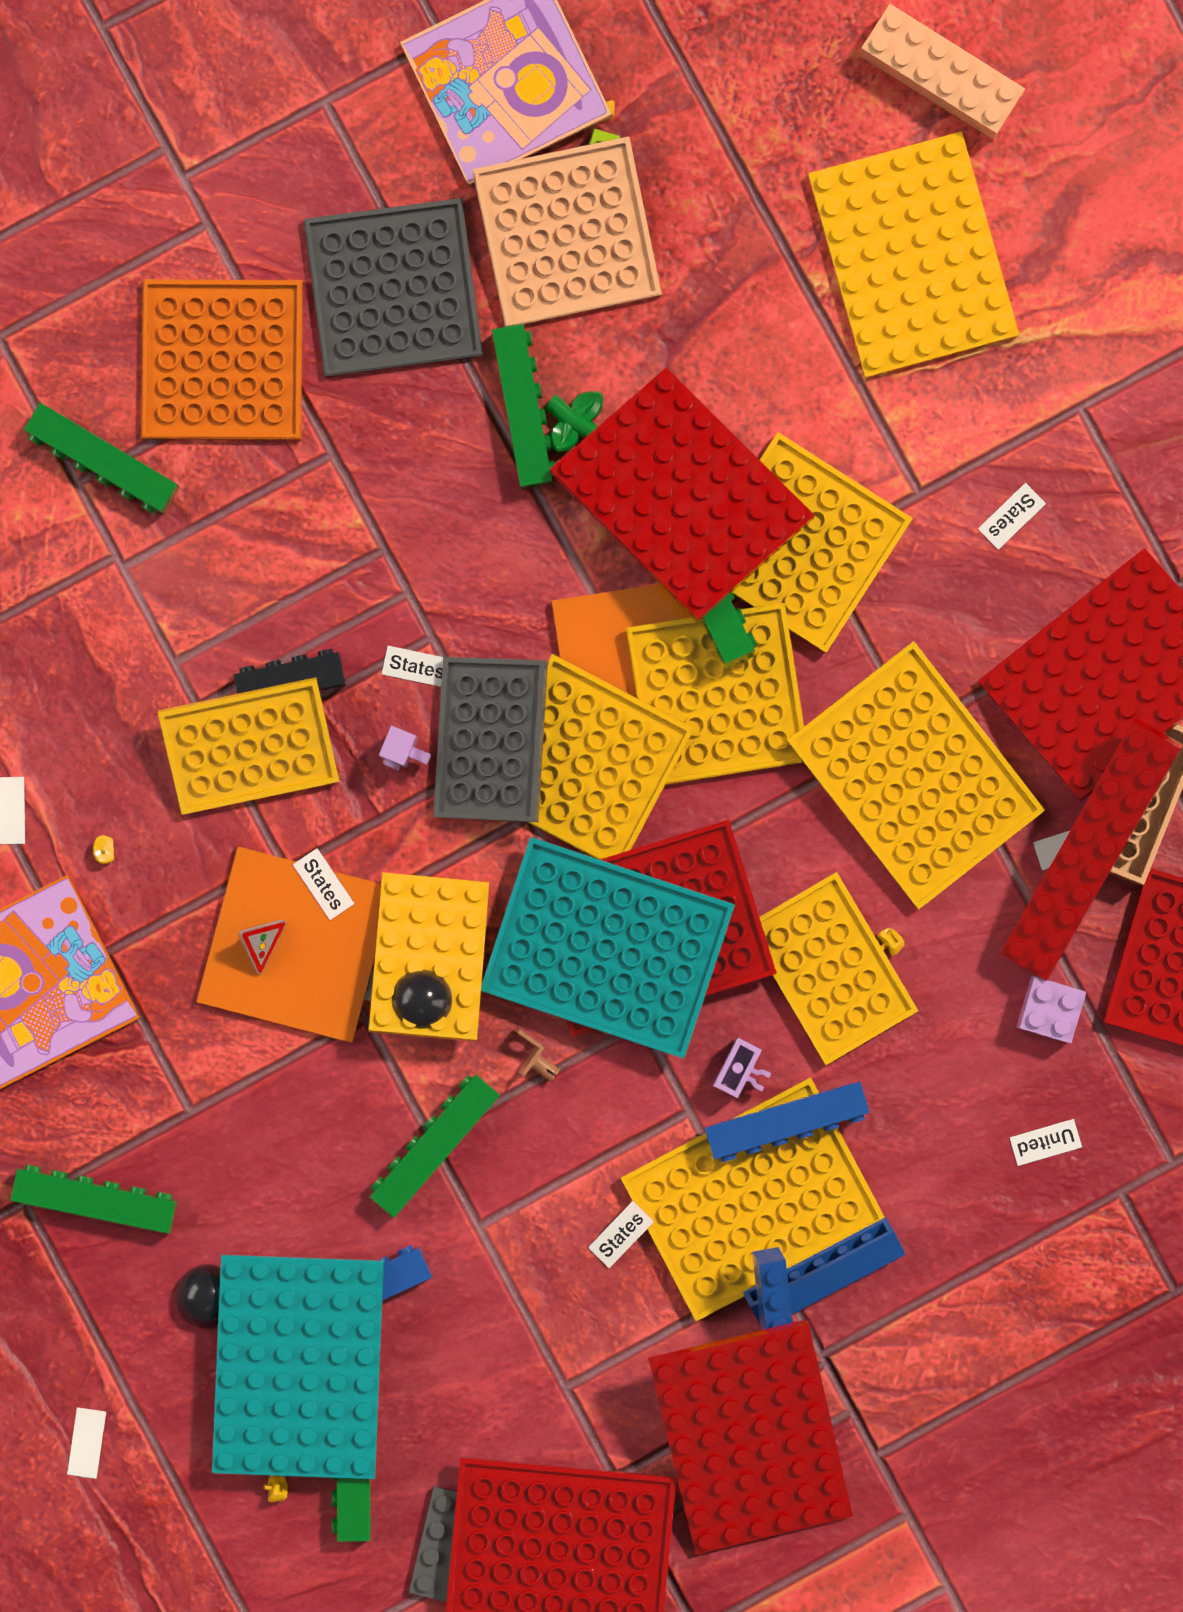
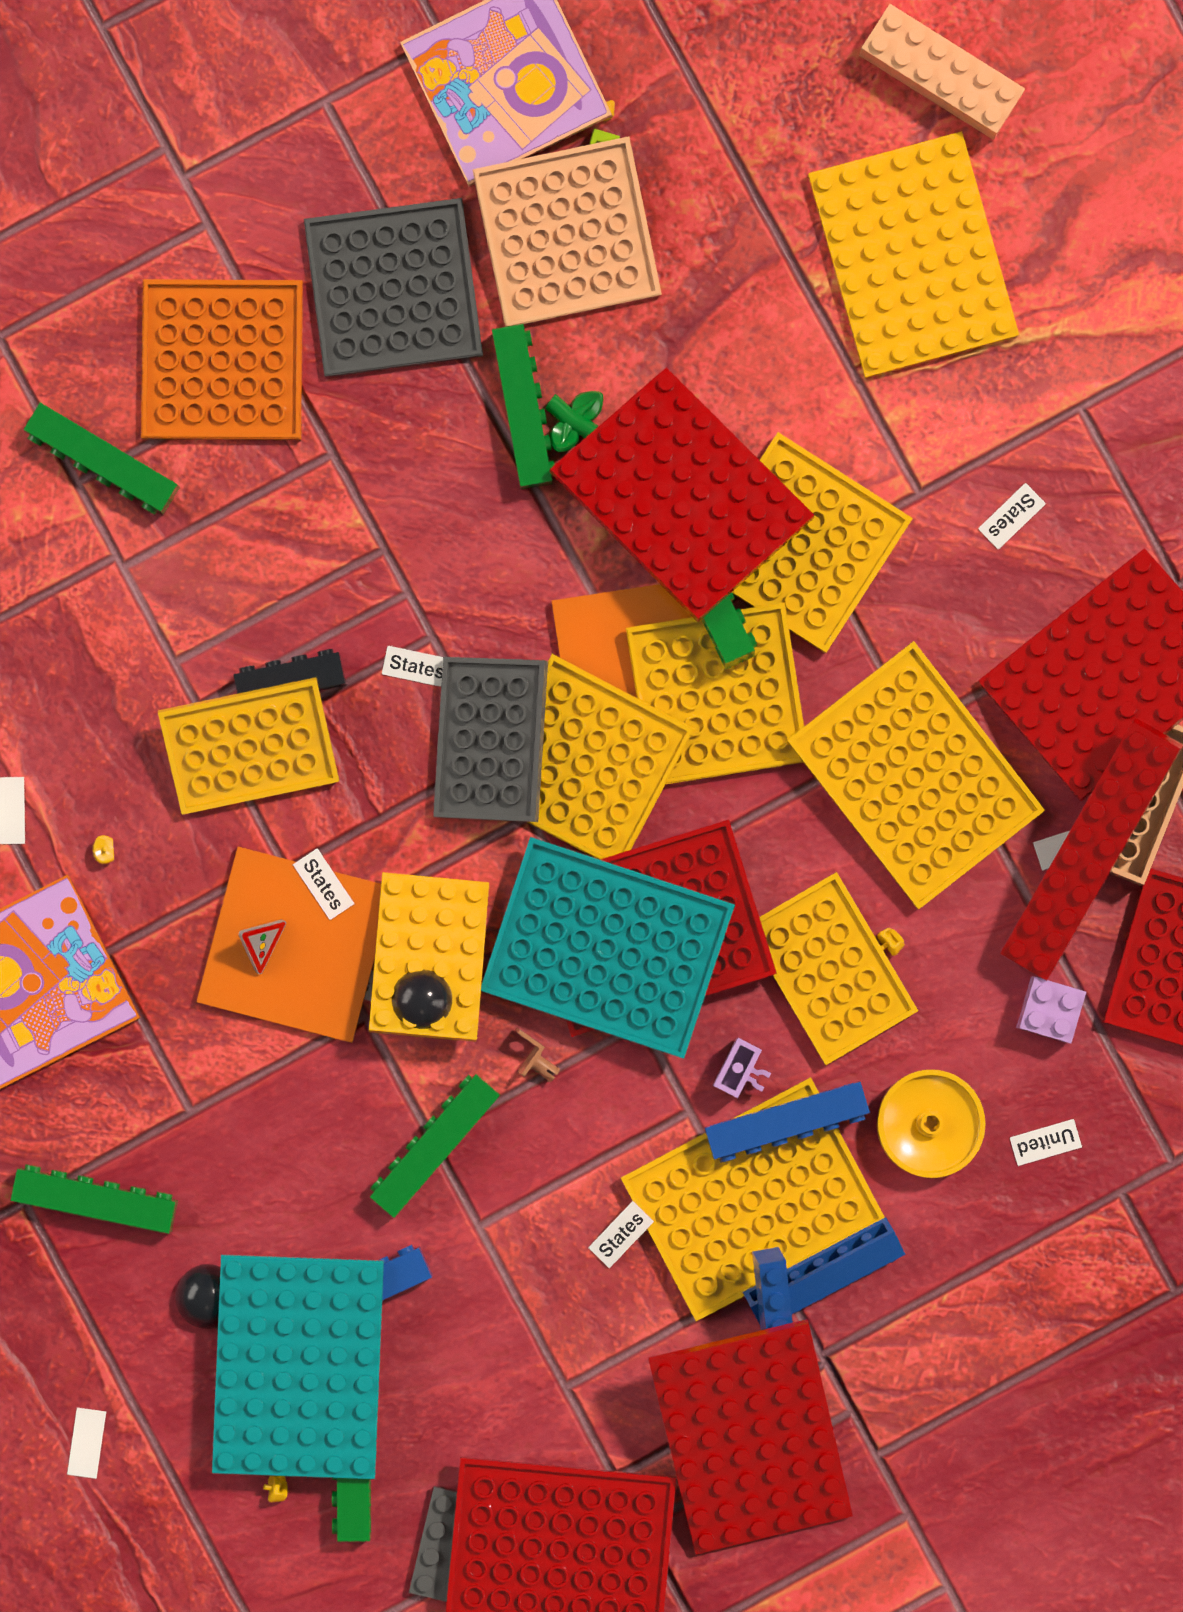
(399, 748): lavender brick -> none
(931, 1123): none -> yellow dish

